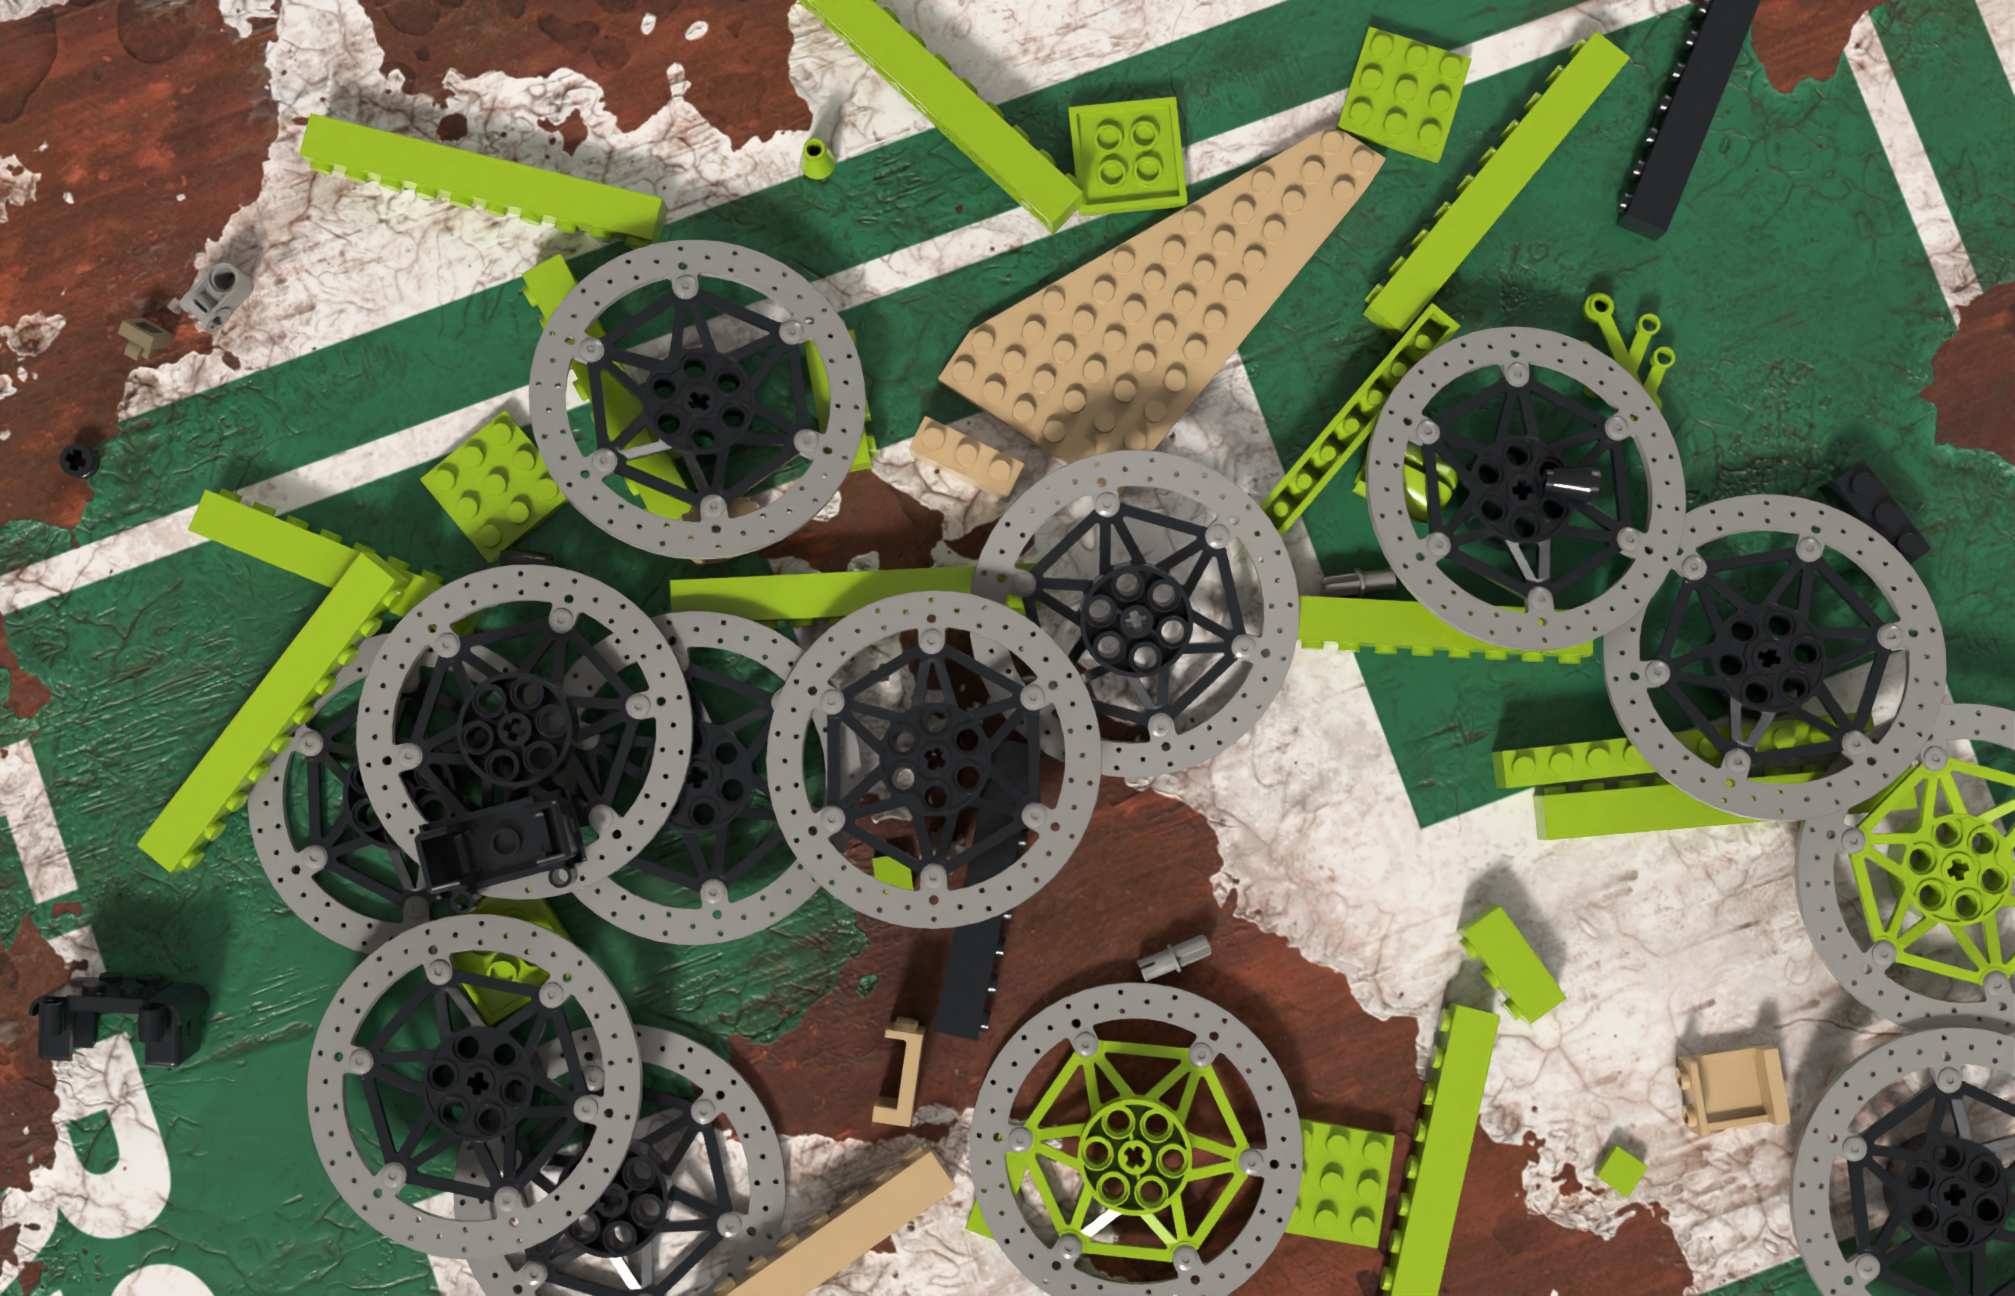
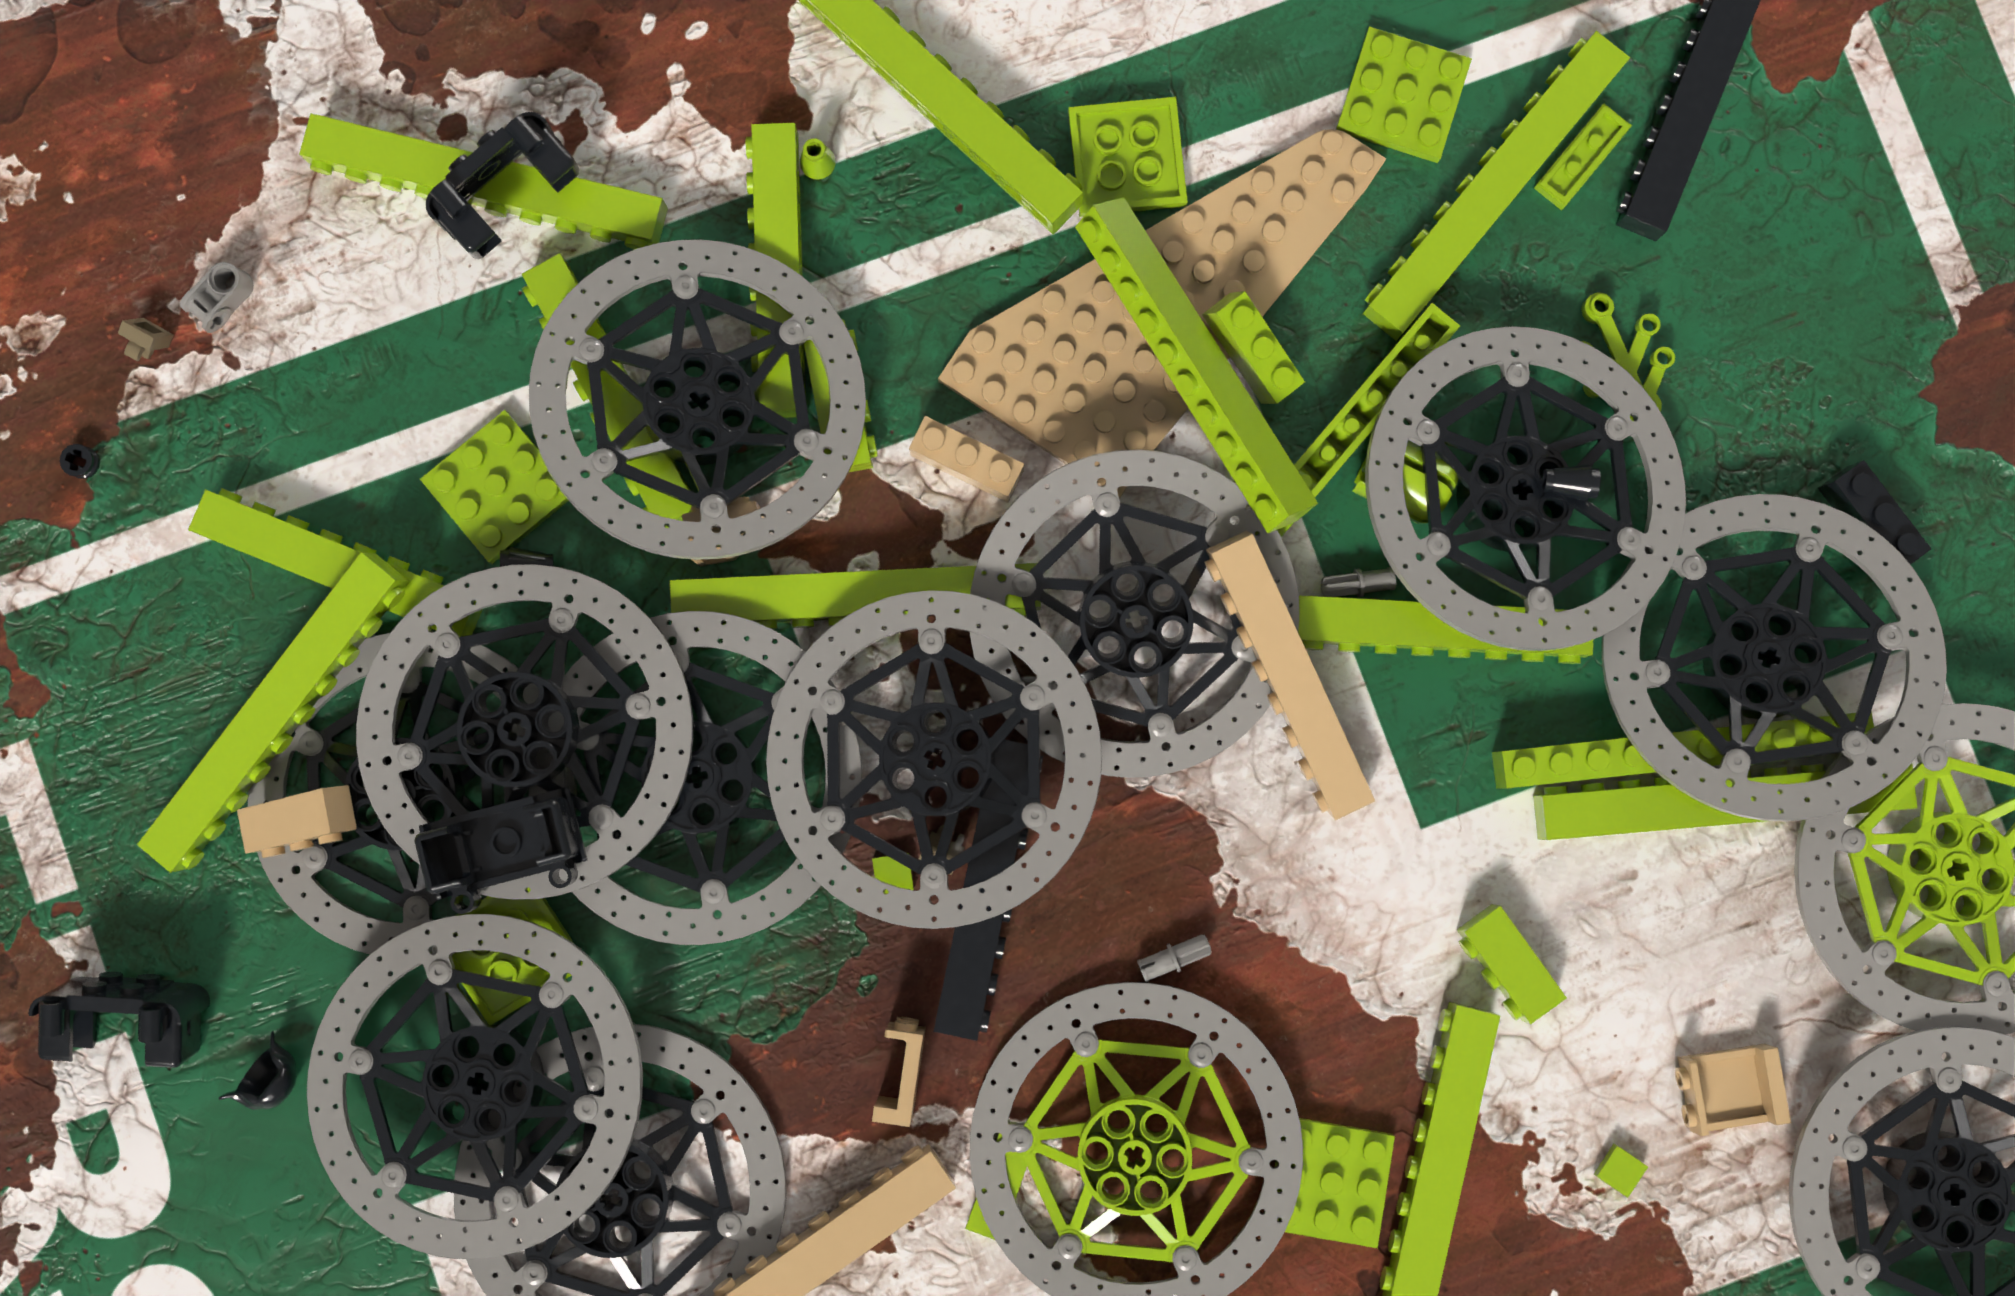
(267, 1080): none -> black hair
(297, 821): none -> tan brick
(496, 150): none -> black container
(777, 235): none -> lime brick
(1196, 365): none -> lime brick
(1253, 348): none -> lime brick
(1290, 675): none -> tan brick
(1582, 156): none -> lime tile

